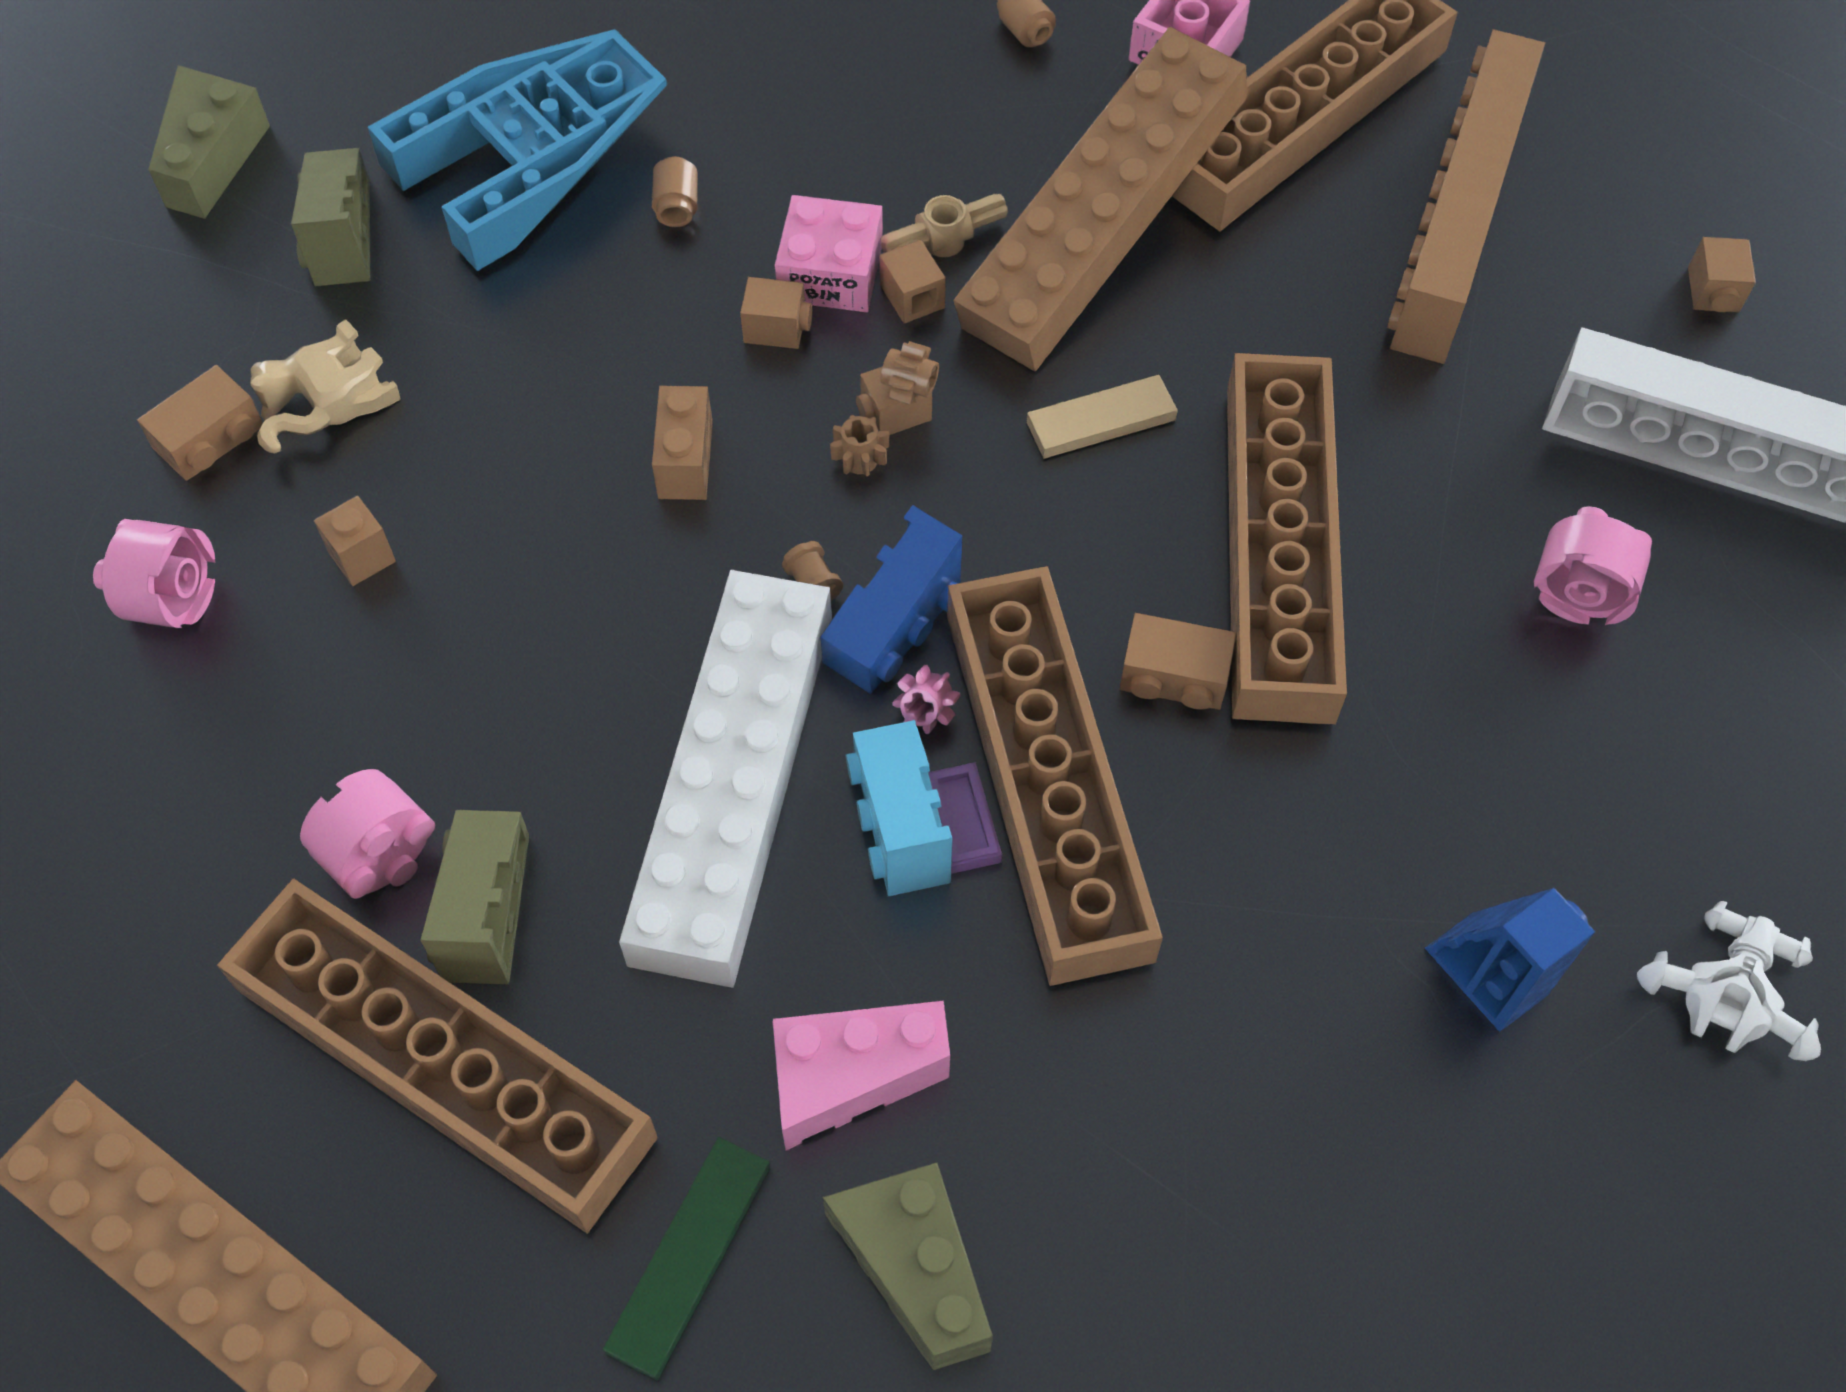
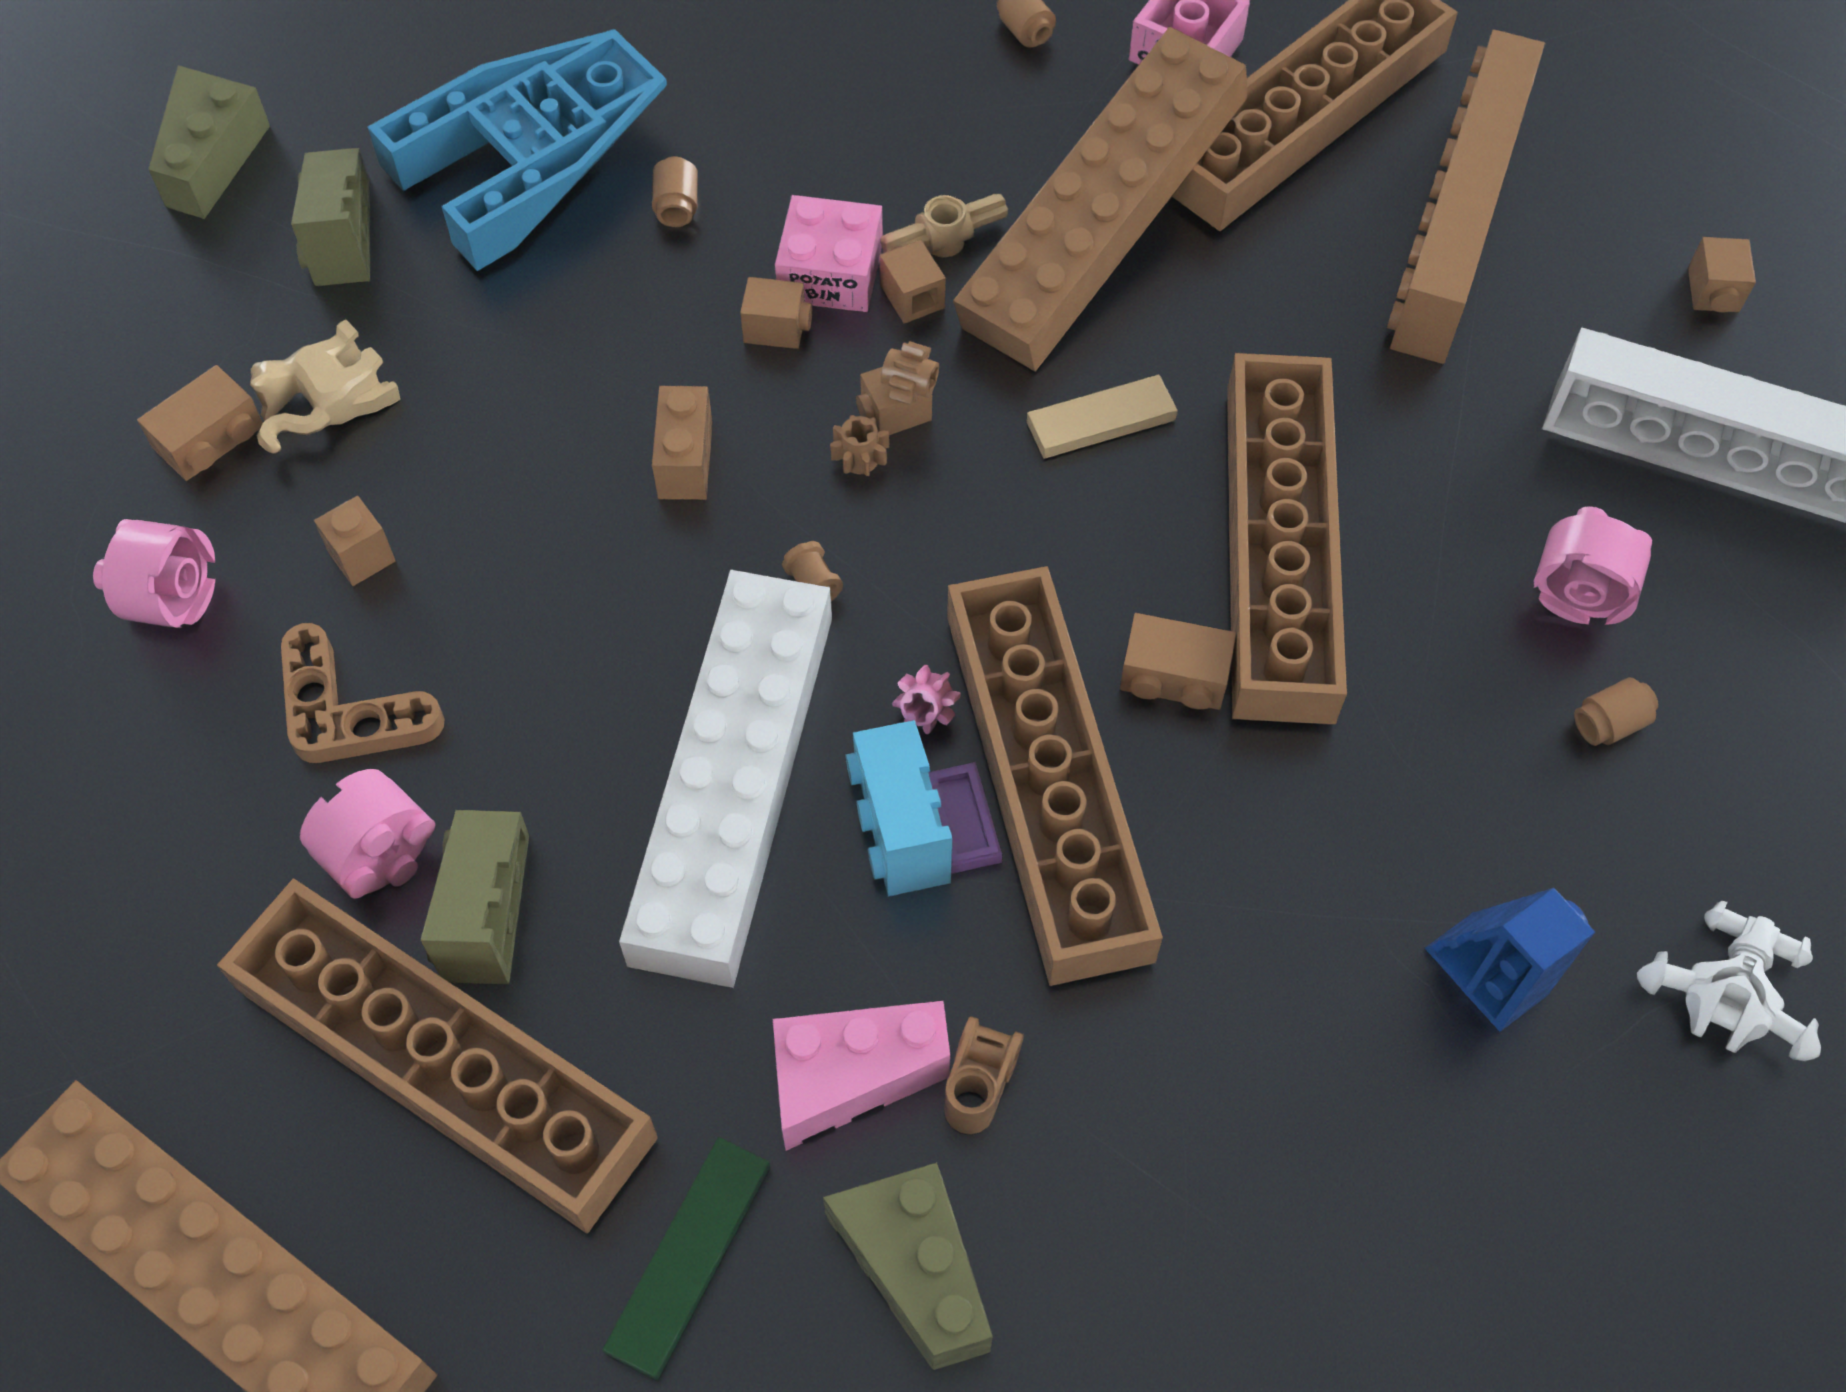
(339, 720): none -> medium nougat beam
(898, 604): blue wedge -> none
(983, 1067): none -> medium nougat piece
(1616, 712): none -> medium nougat brick

